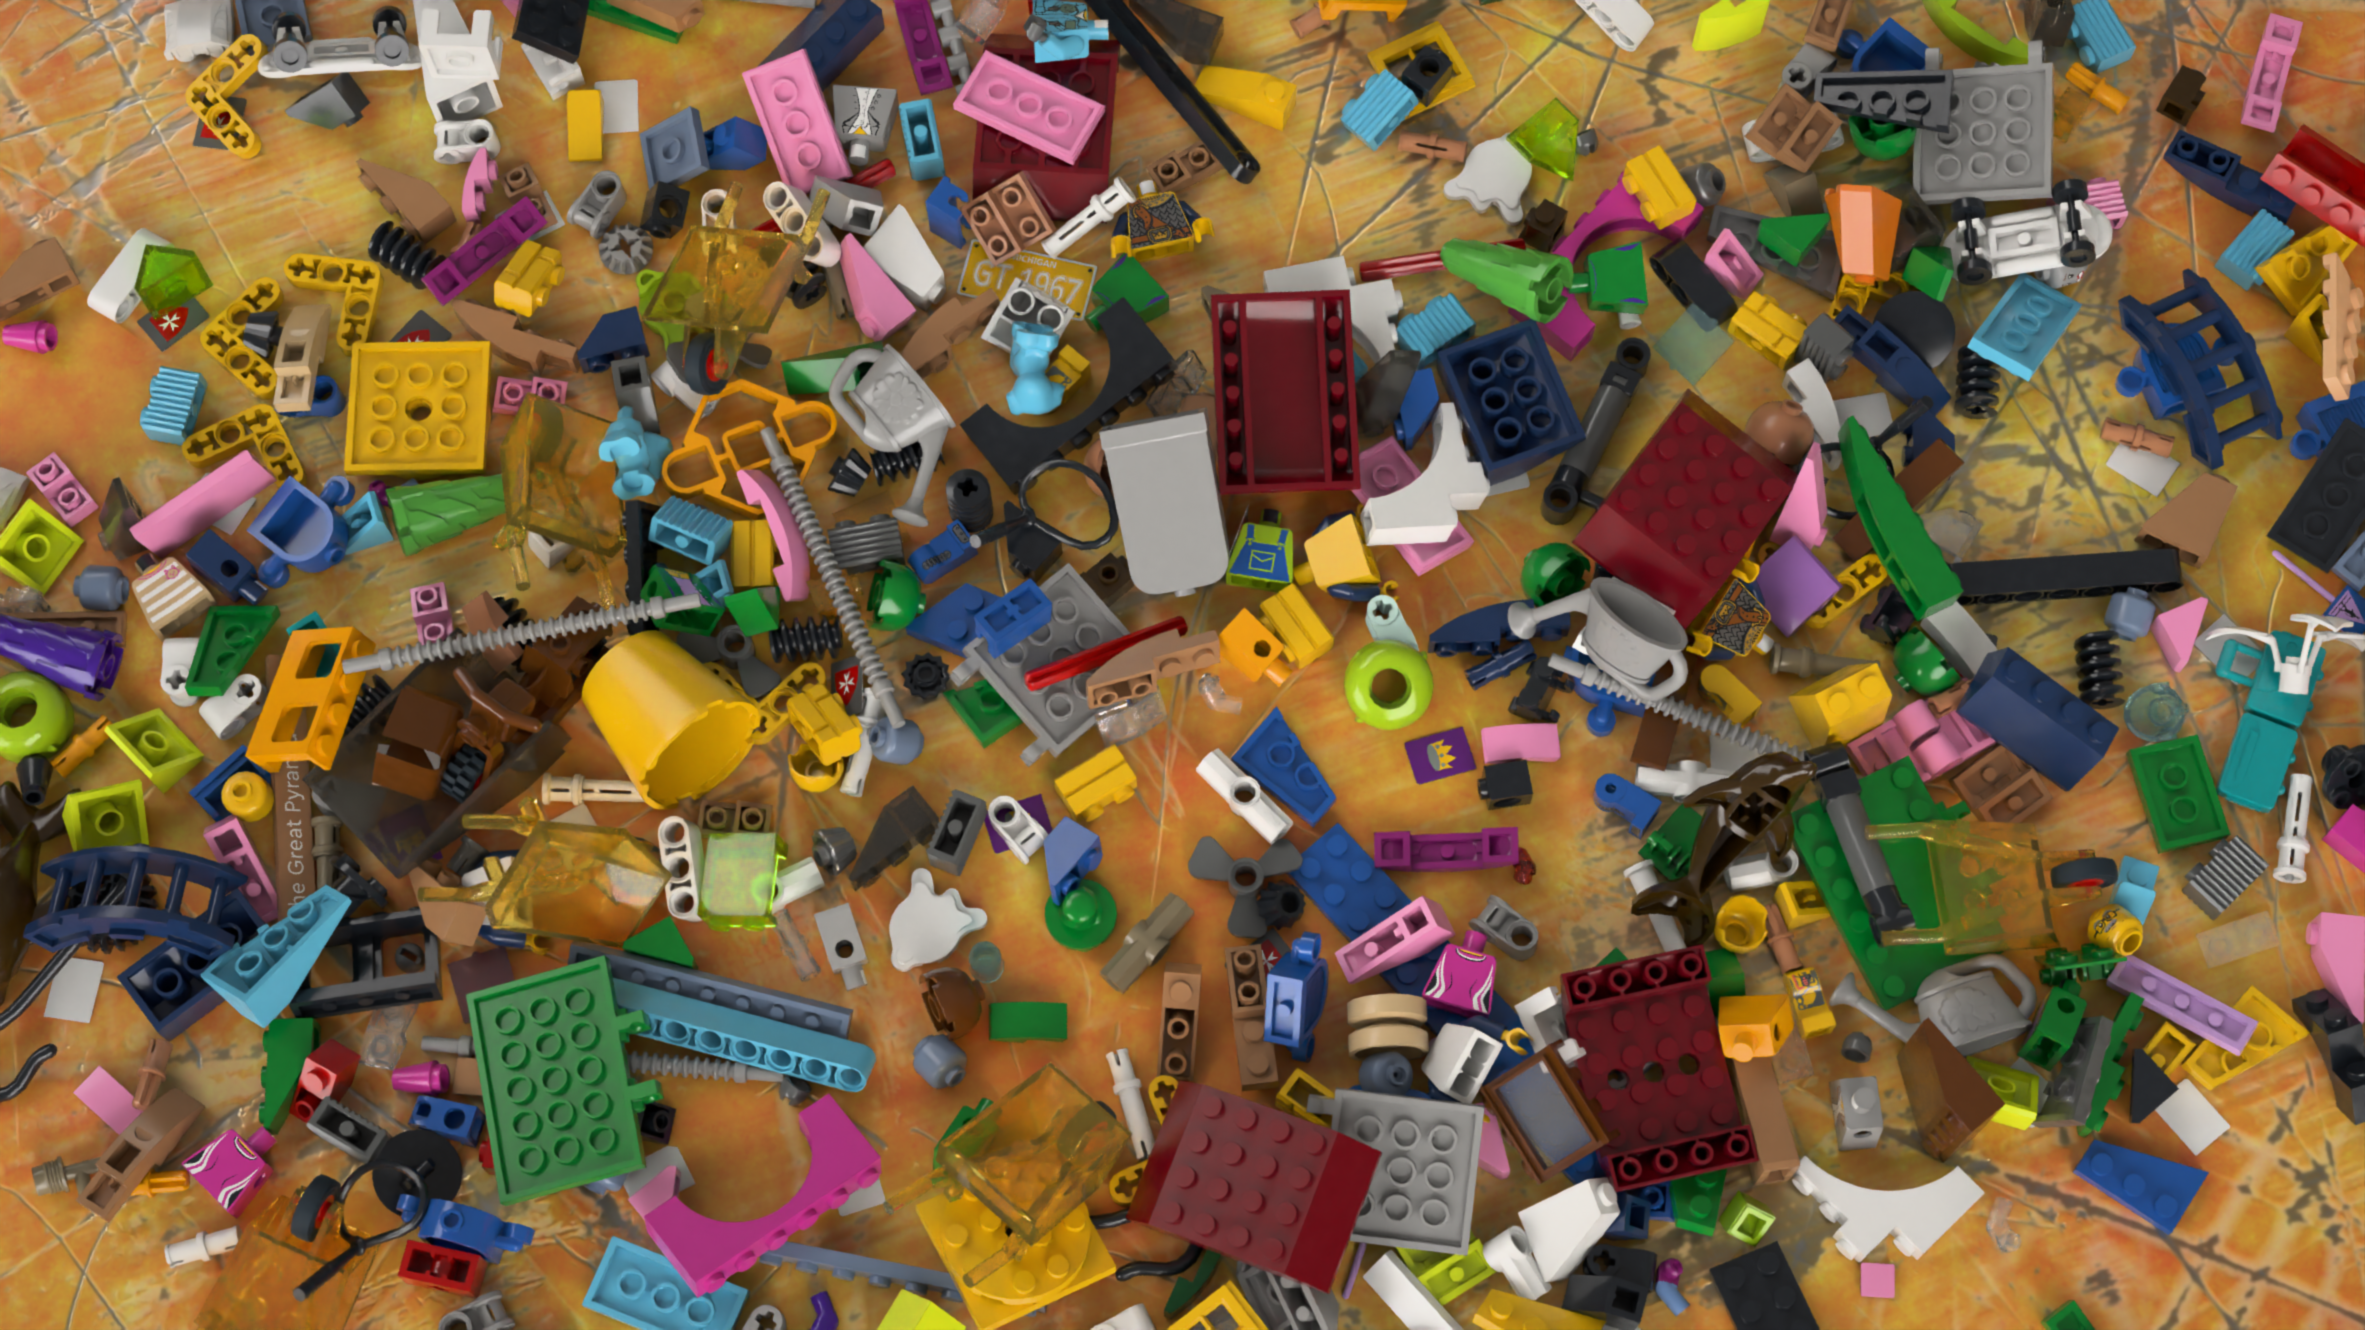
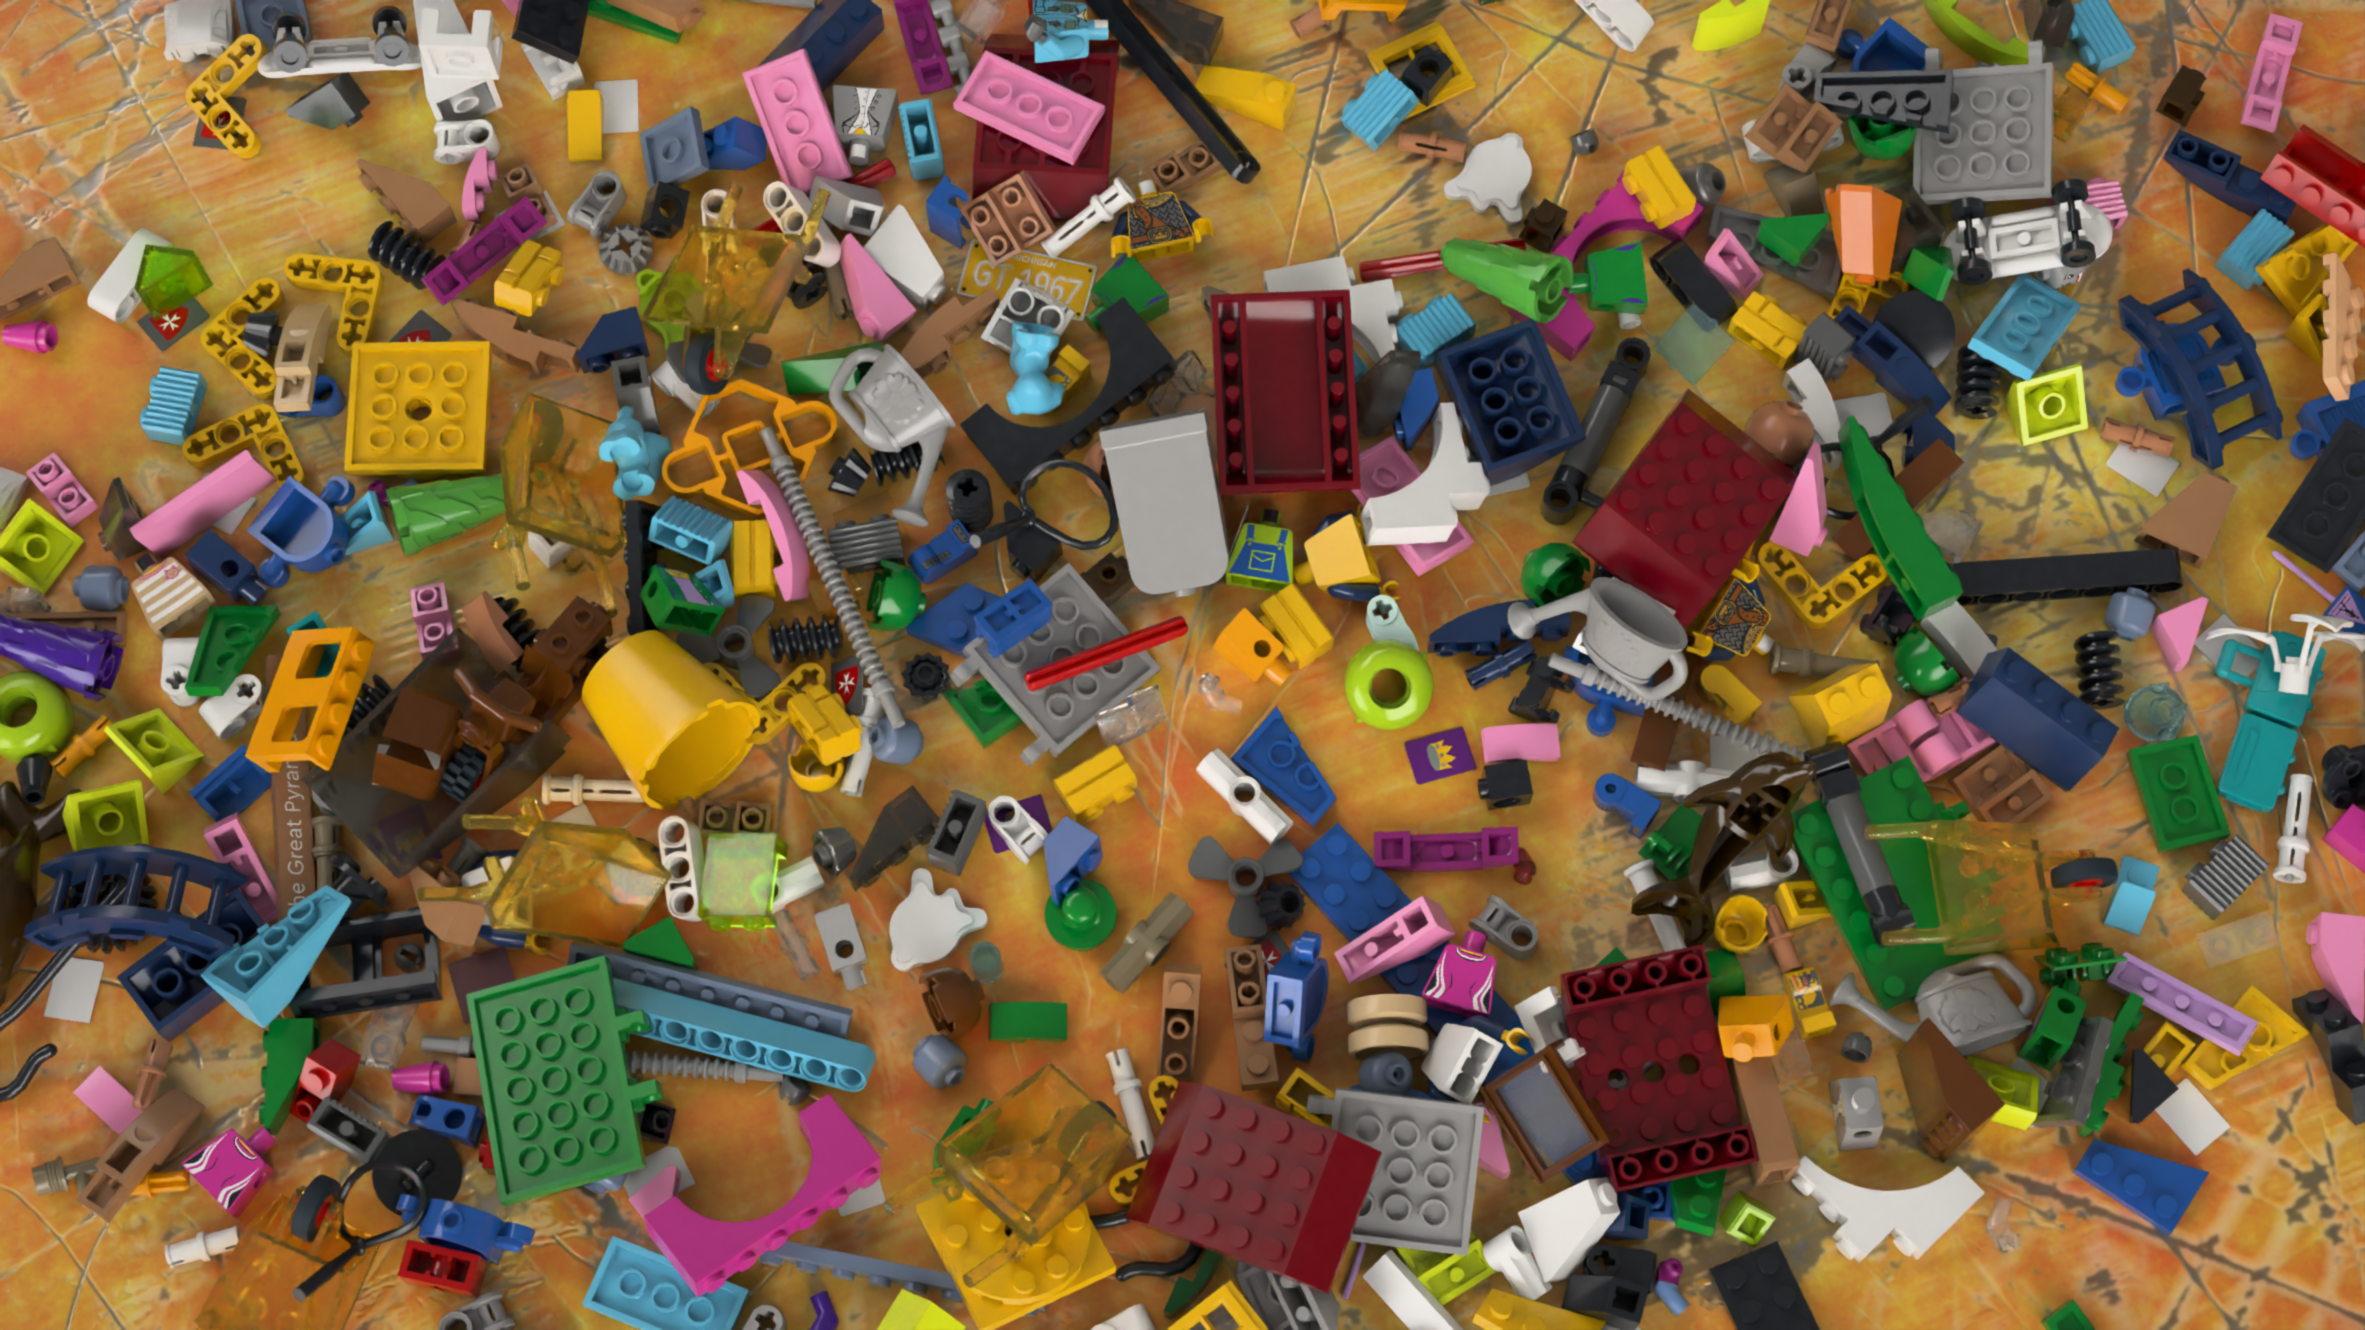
(247, 796): yellow head -> none
(387, 659): light grey hose -> none
(512, 391): bright pink slope -> none
(755, 609): green slope -> none
(1140, 666): medium nougat slope -> none
(1548, 139): clear neon green slope -> none
(1795, 585): medium lavender slope -> none
(1877, 1280): bright pink piece -> none
(2048, 405): none -> neon yellow slope
(2116, 929): yellow head -> none

